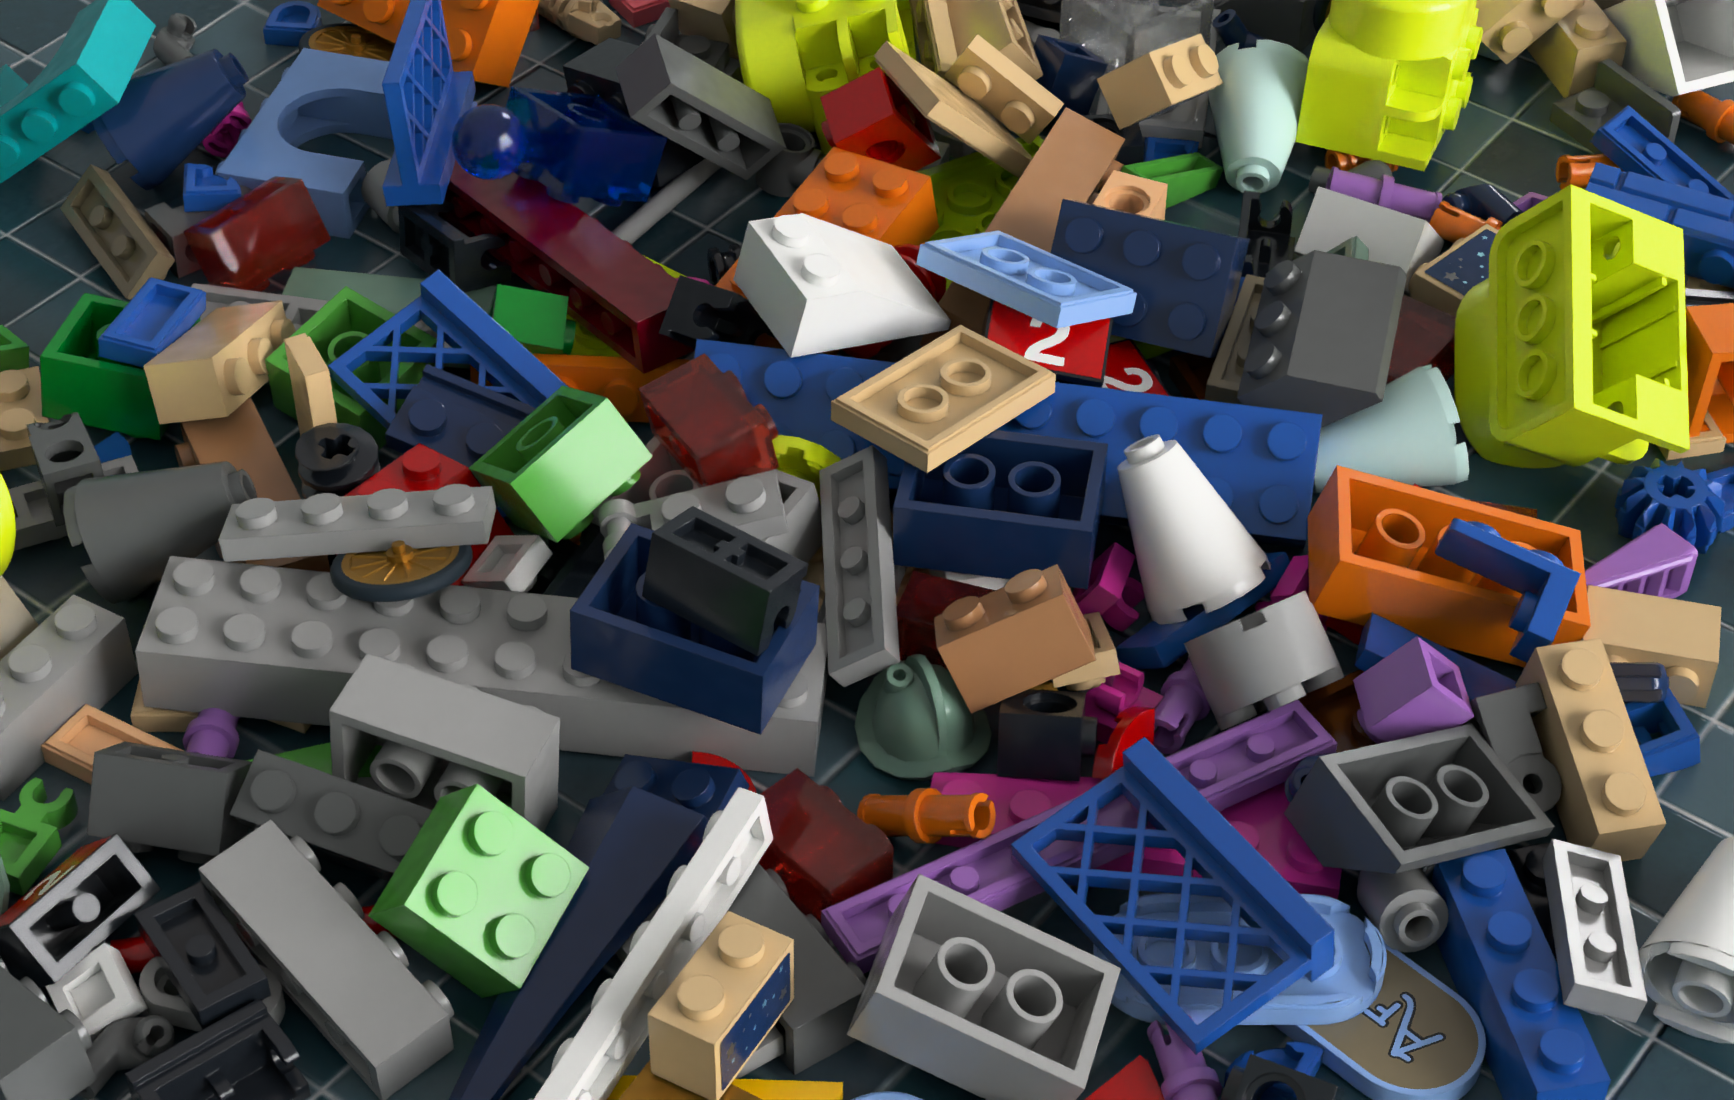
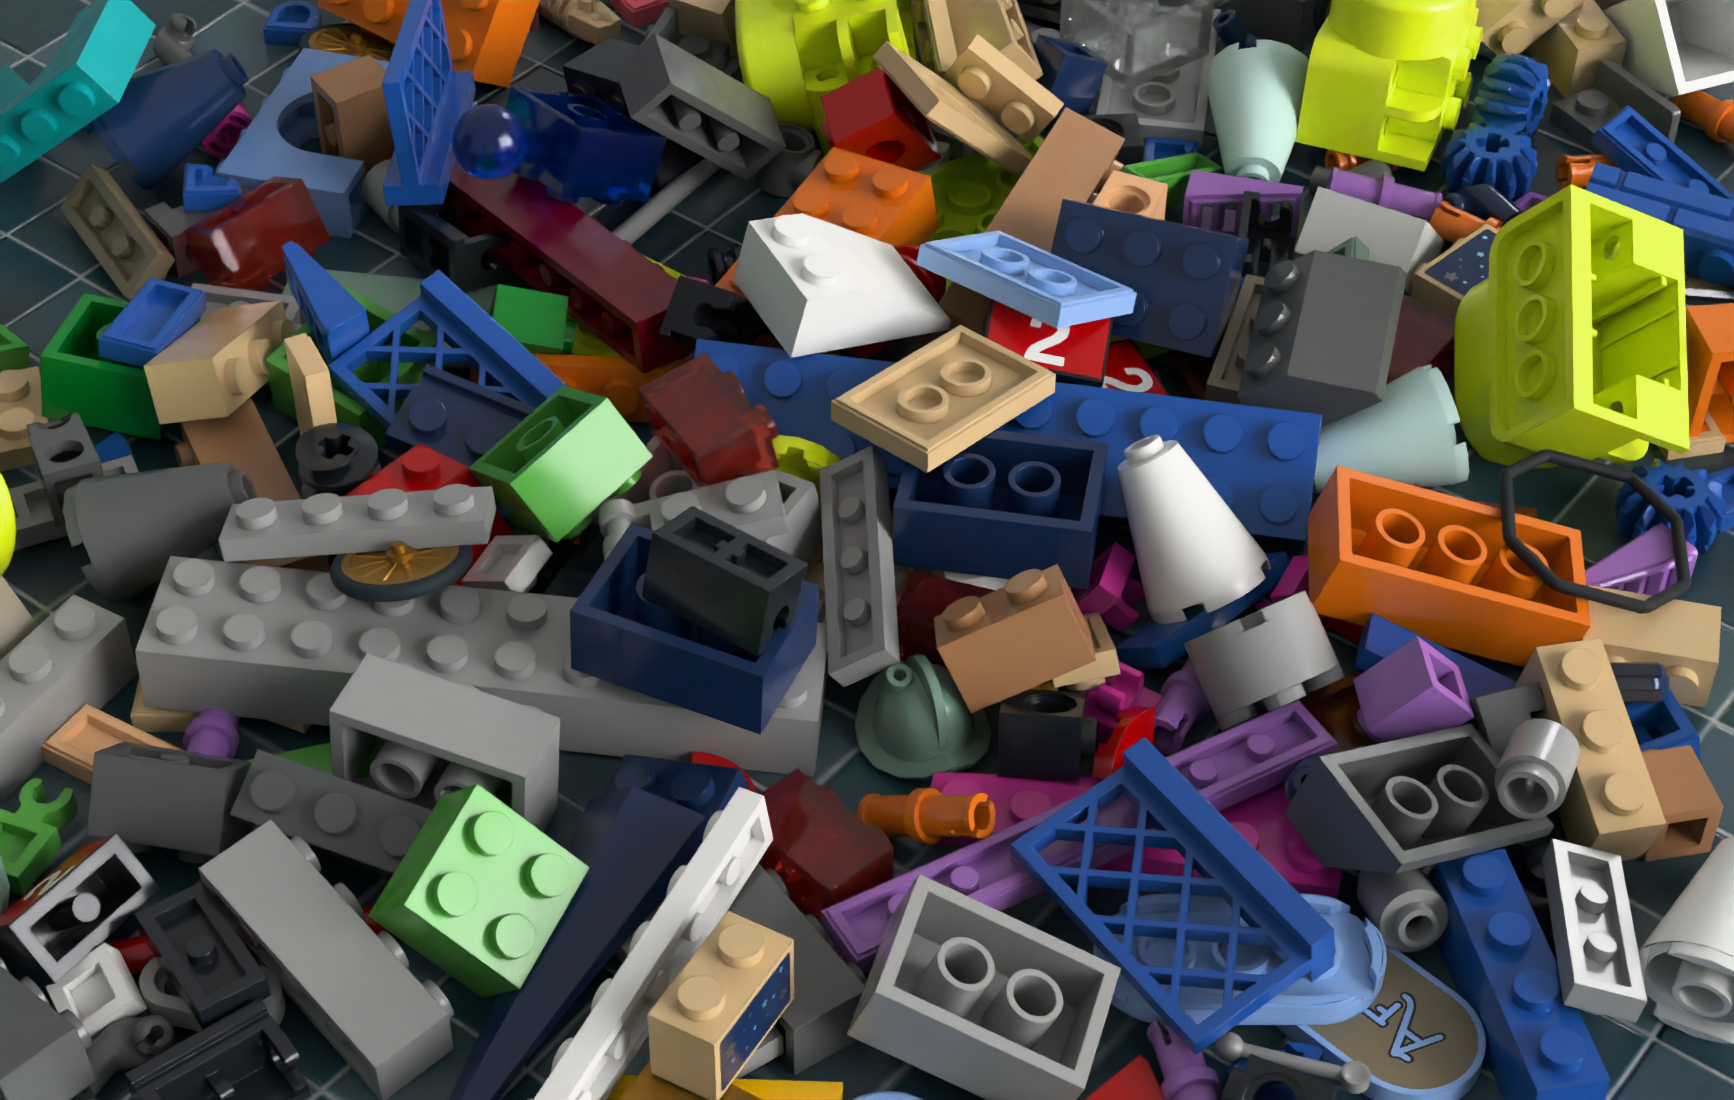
(328, 307): none -> blue slope
(353, 112): none -> medium nougat brick
(1160, 80): tan brick -> none
(1224, 190): none -> medium lavender slope
(1353, 1075): none -> light grey hinge
(1491, 158): none -> blue gear
(1512, 94): none -> blue gear
(1534, 573): blue bracket -> none
(1536, 768): none -> light grey brick
(1578, 590): none -> black piece
(1687, 803): none -> medium nougat brick

